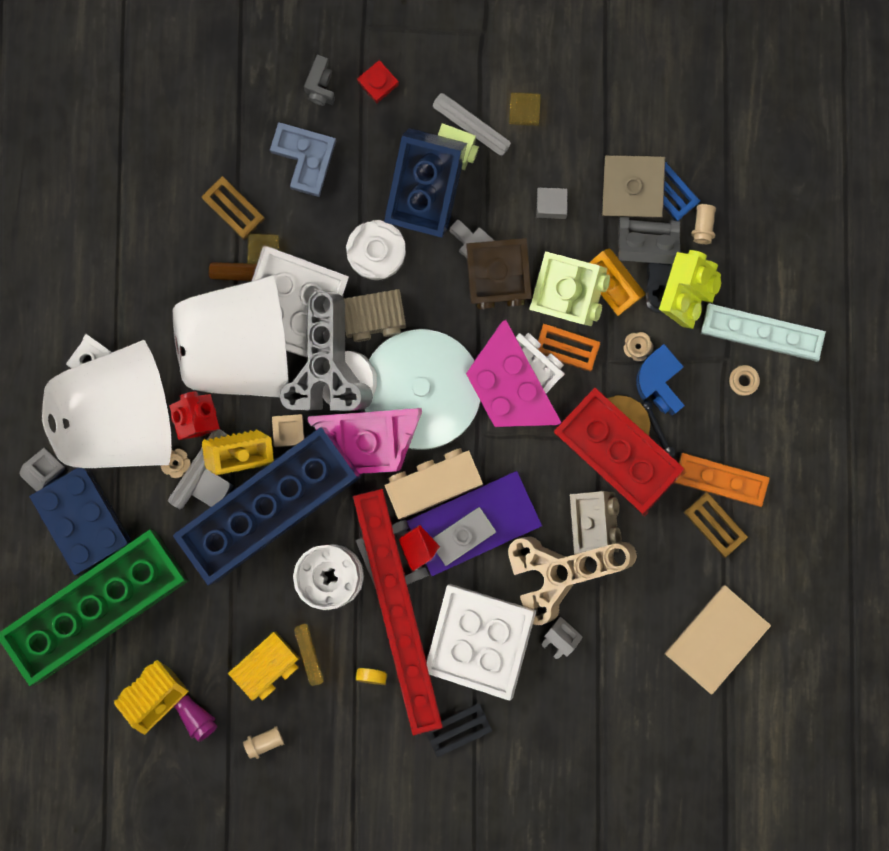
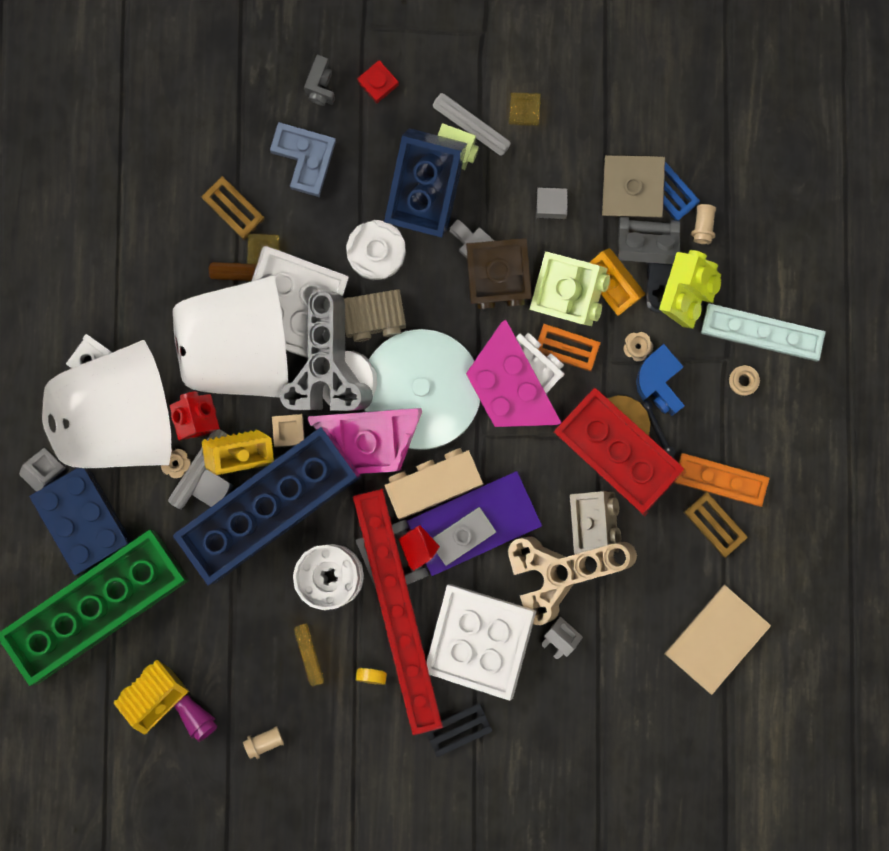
(264, 666): yellow brick -> none

